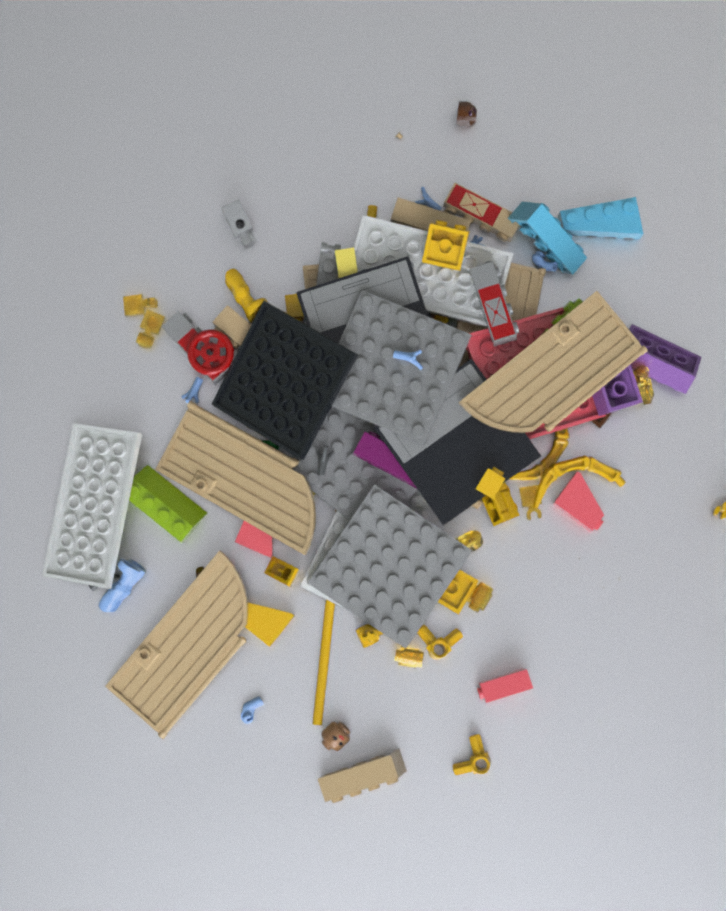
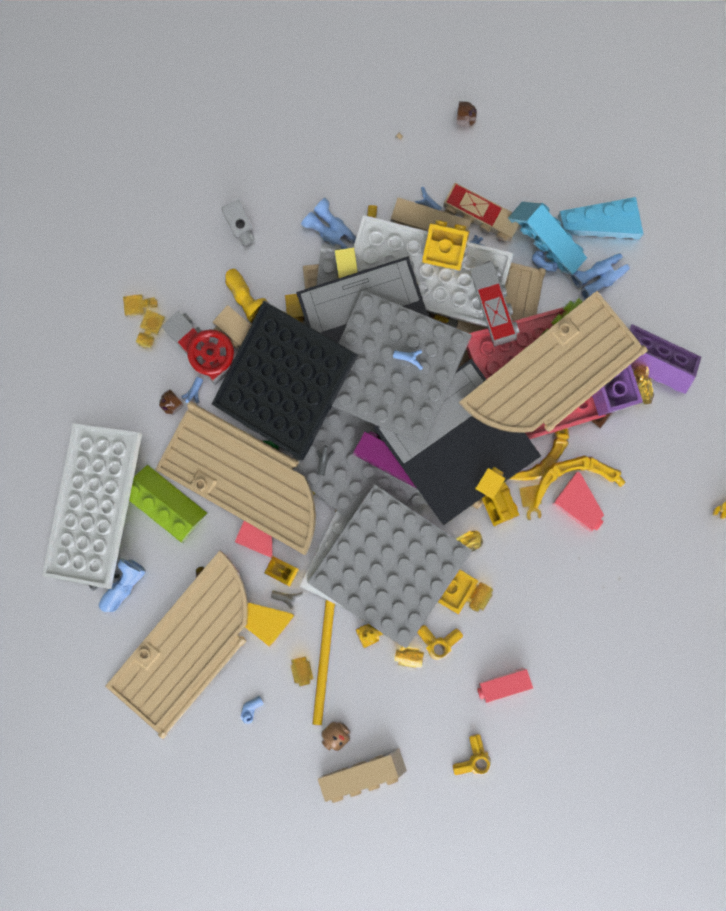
(170, 403): none -> reddish brown rock
(287, 598): none -> light grey bar
(301, 671): none -> clear yellow brick
(337, 227): none -> light blue piece
(602, 269): none -> light blue piece

